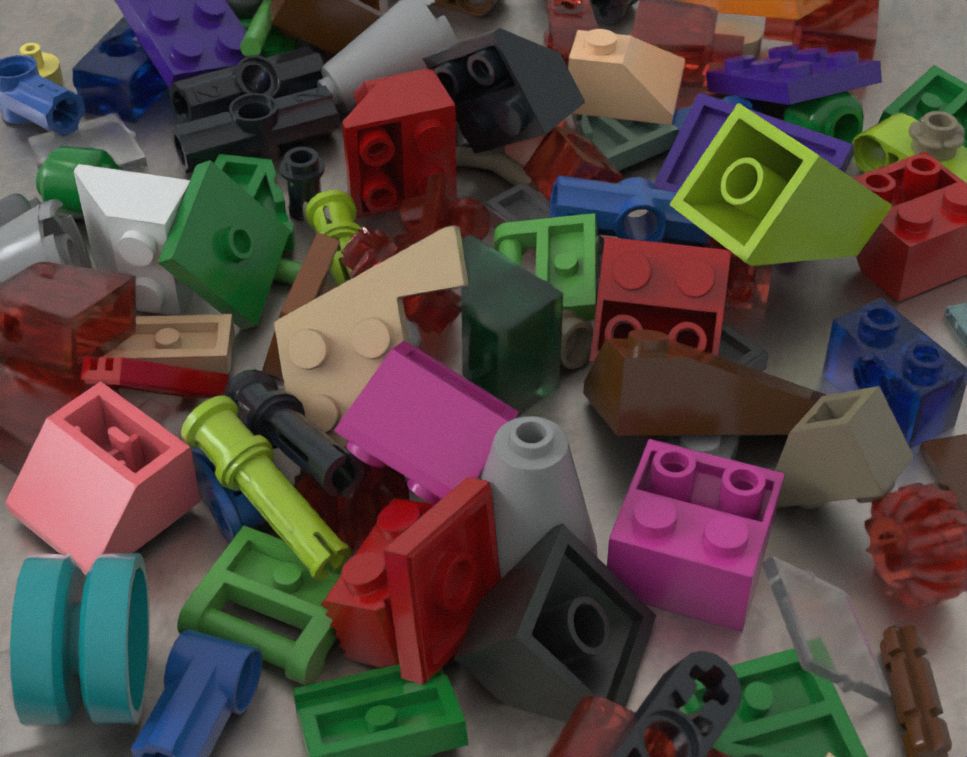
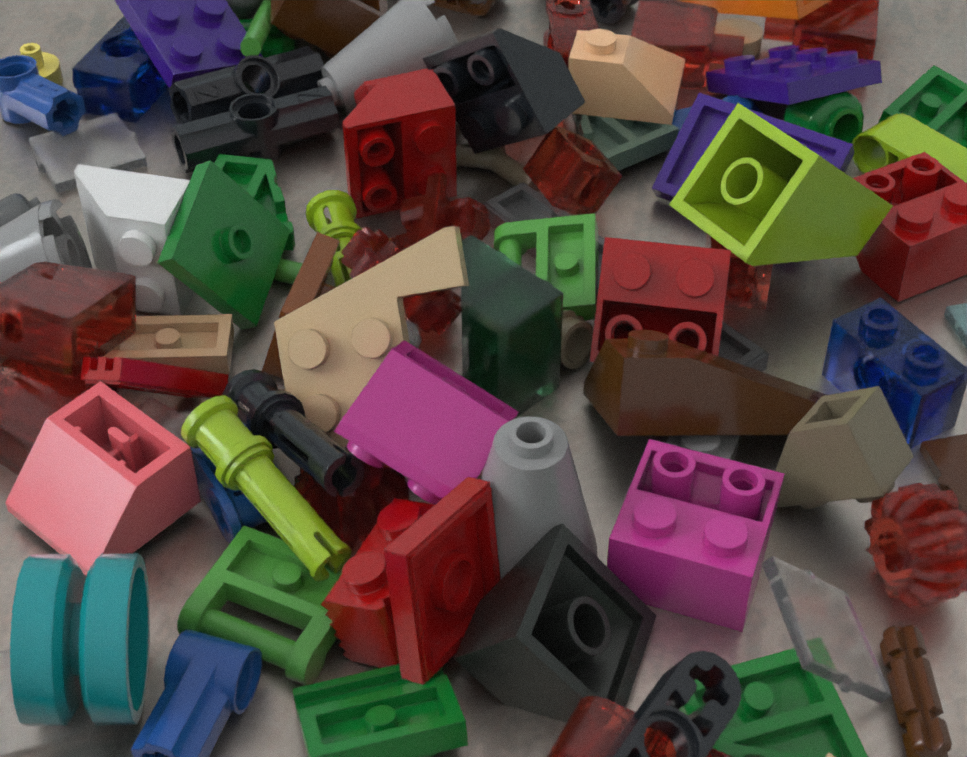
(57, 178): green head -> none
(302, 171): black pin -> none
(616, 201): blue piece -> none
(937, 135): dark tan plate -> none

